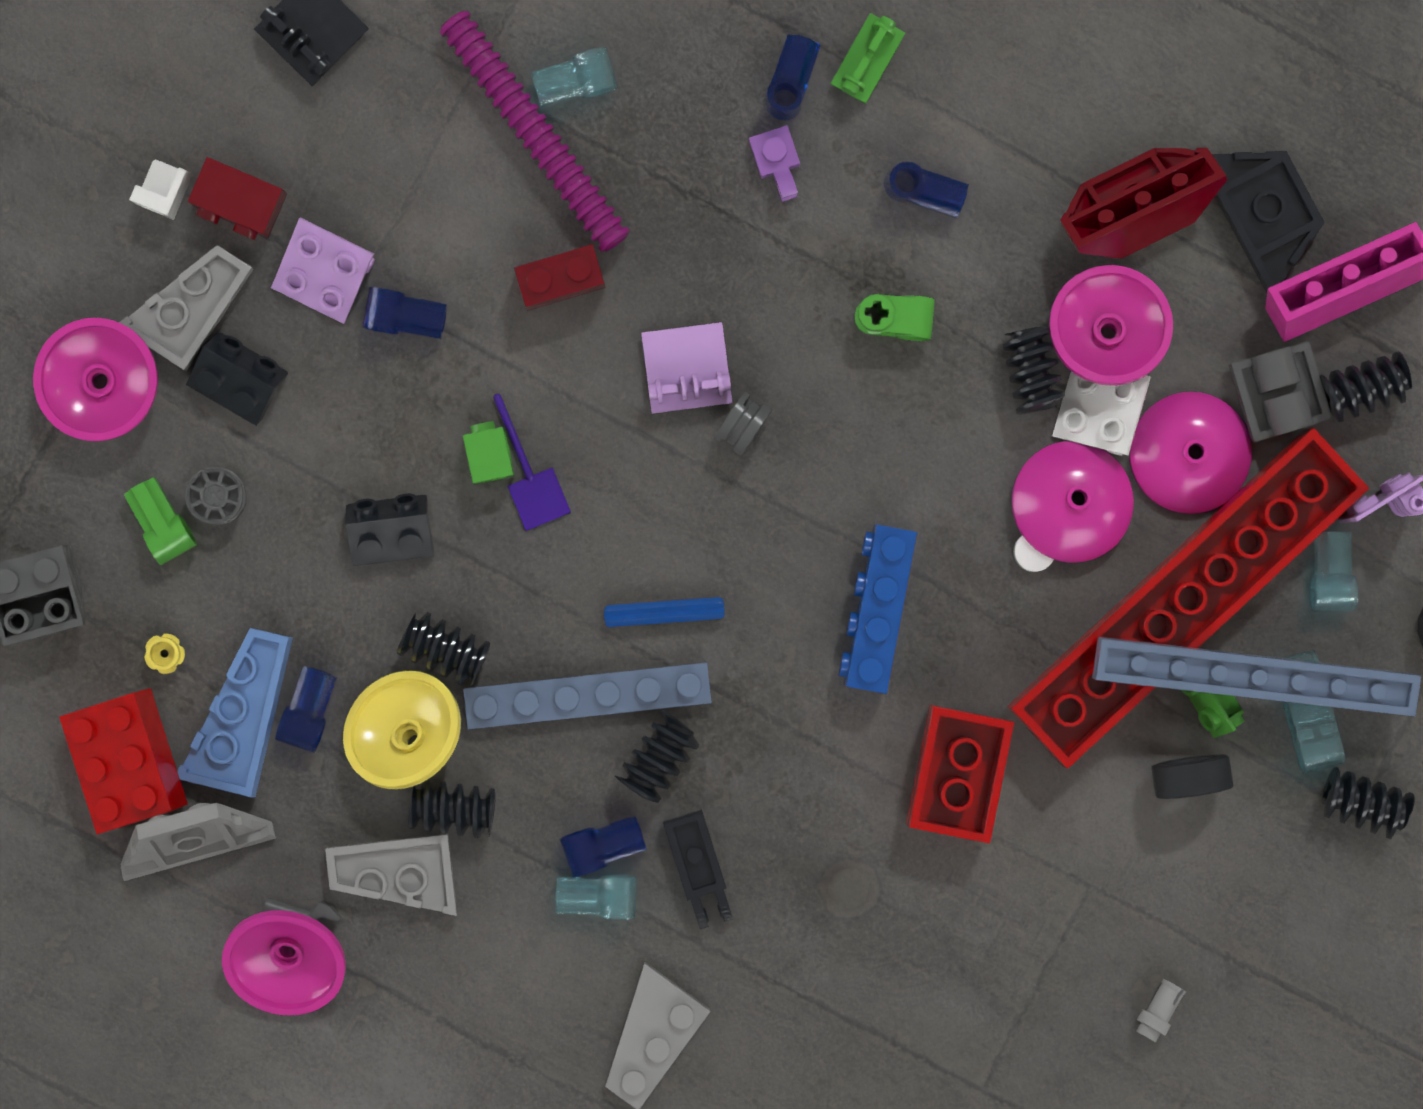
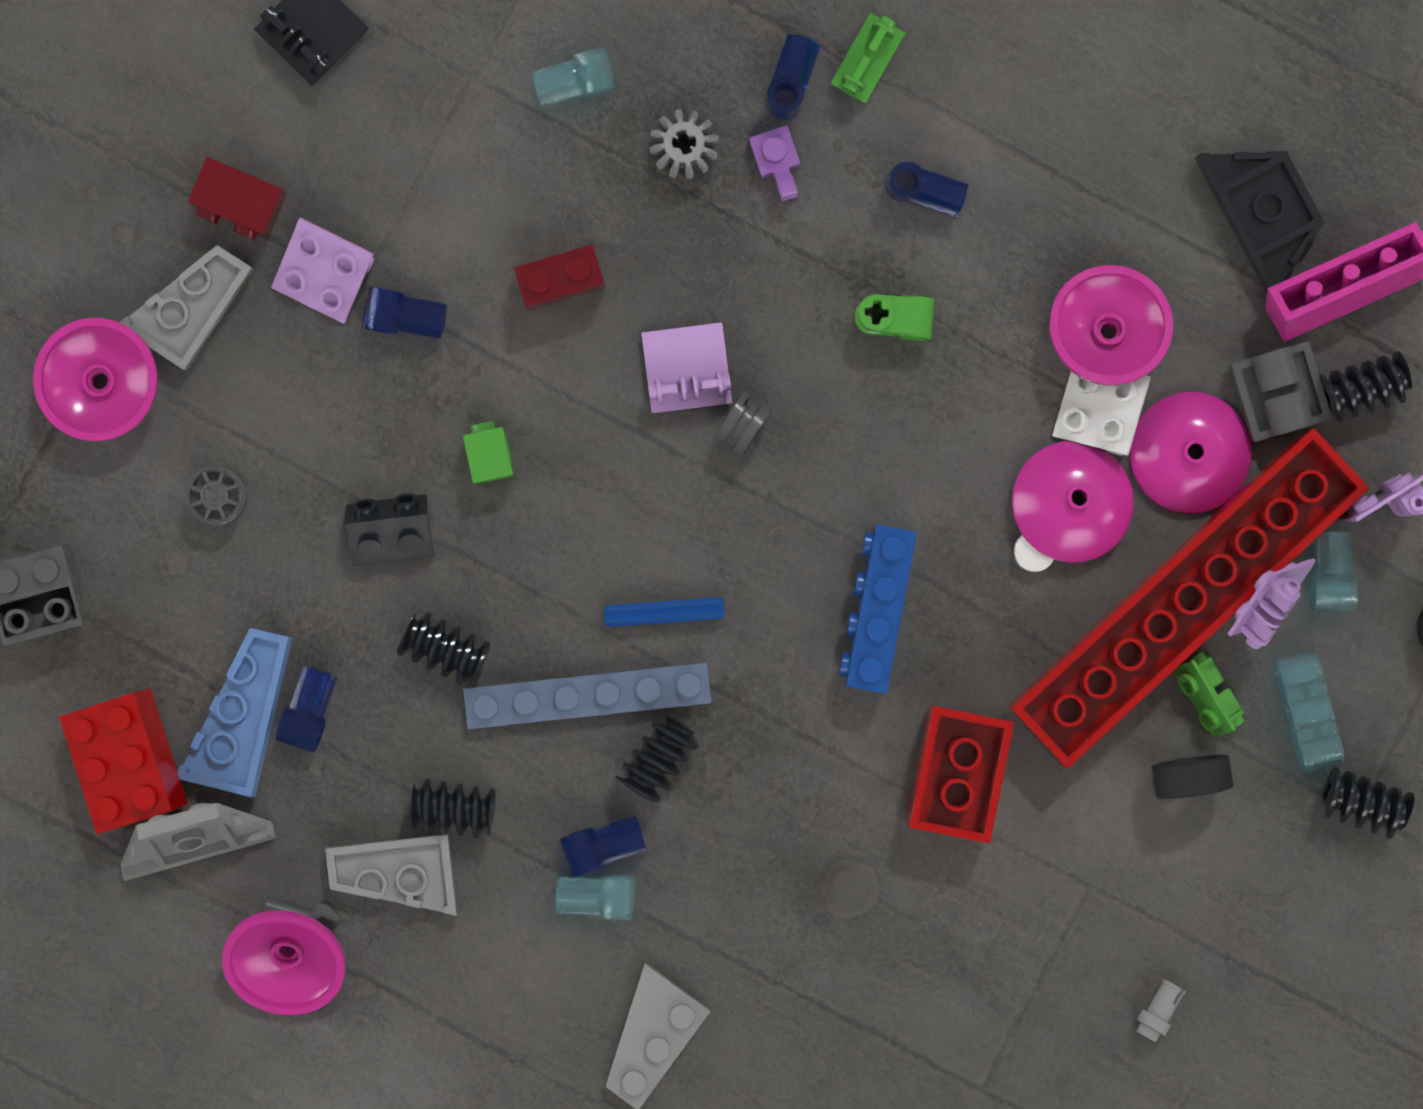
(153, 653): light yellow plate -> none
(162, 189): white panel -> none
(164, 530): bright green piece -> none
(236, 377): black bracket -> none
(386, 719): light yellow dish -> none
(534, 130): magenta piece -> none
(538, 495): dark purple piece -> none
(692, 134): none -> light grey gear
(697, 863): black hinge -> none
(1033, 370): black piece -> none
(1142, 201): dark red wedge -> none
(1256, 676): sand blue plate -> none
(1270, 604): none -> lavender hinge

